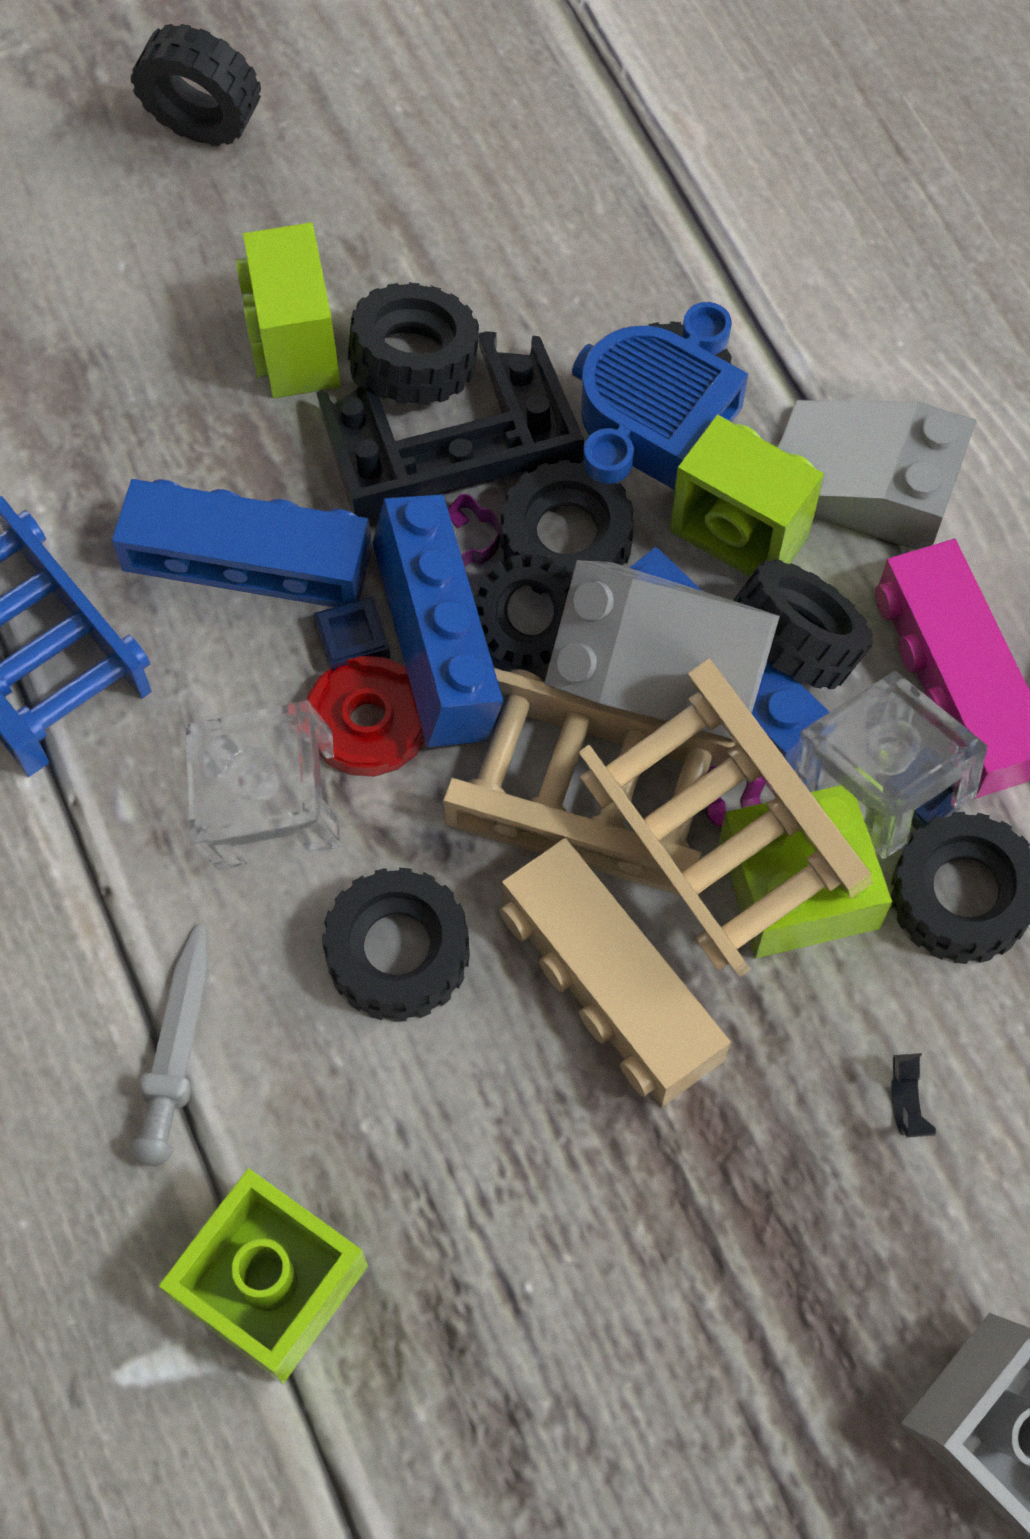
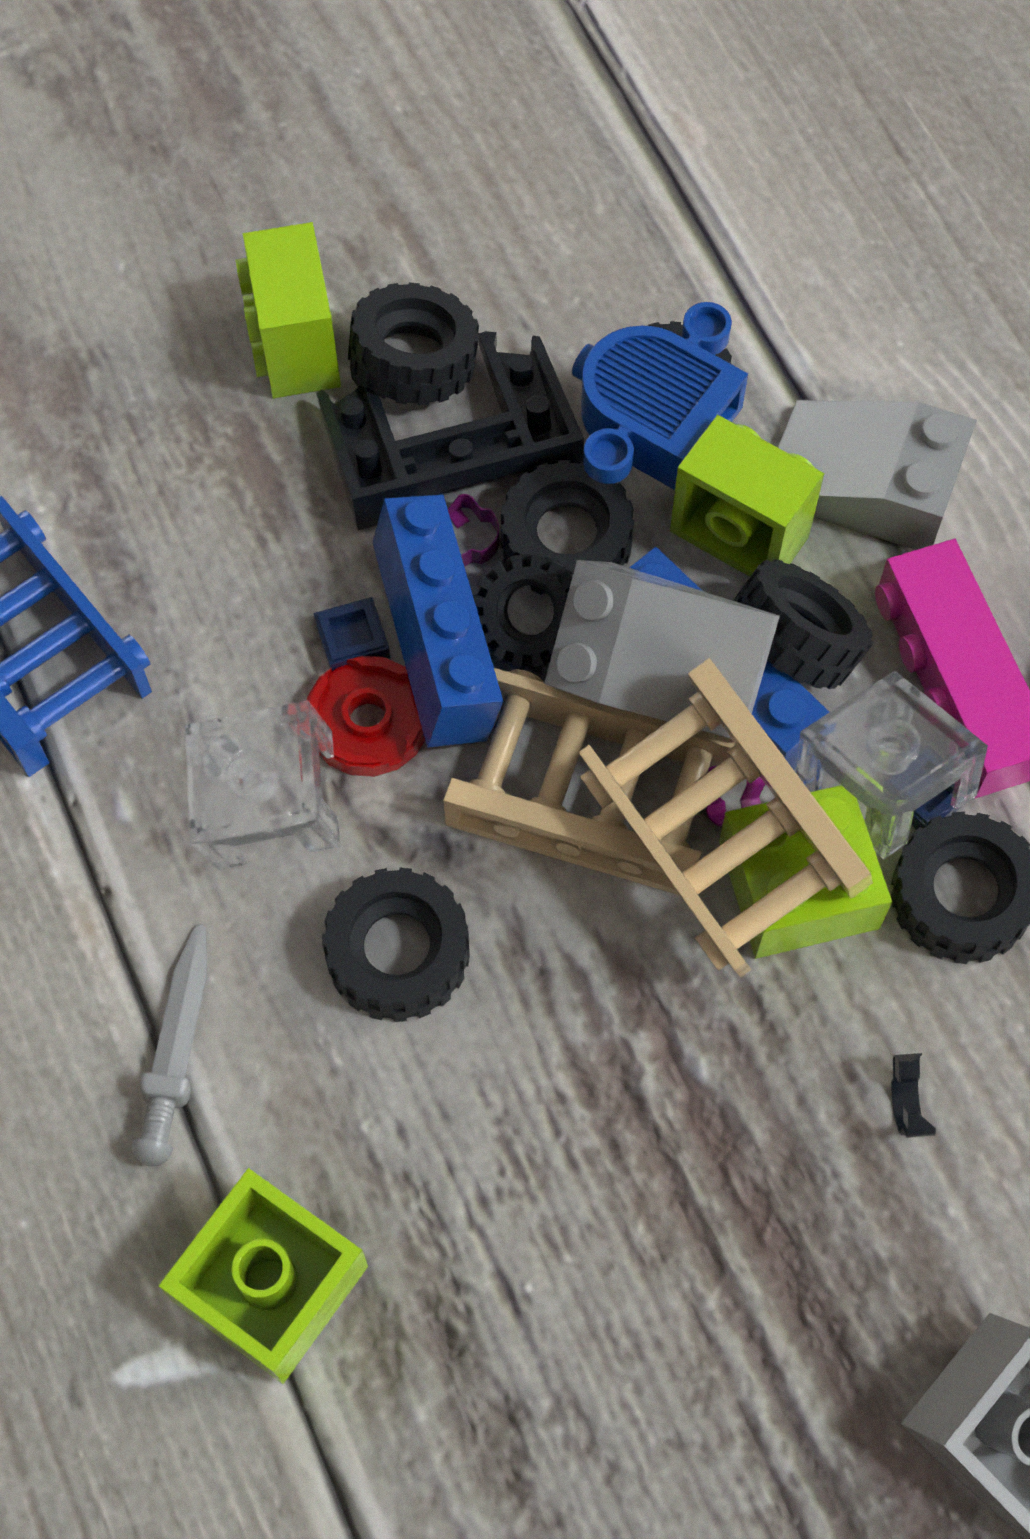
(209, 63): black tyre -> none
(243, 543): blue brick -> none
(613, 973): tan brick -> none

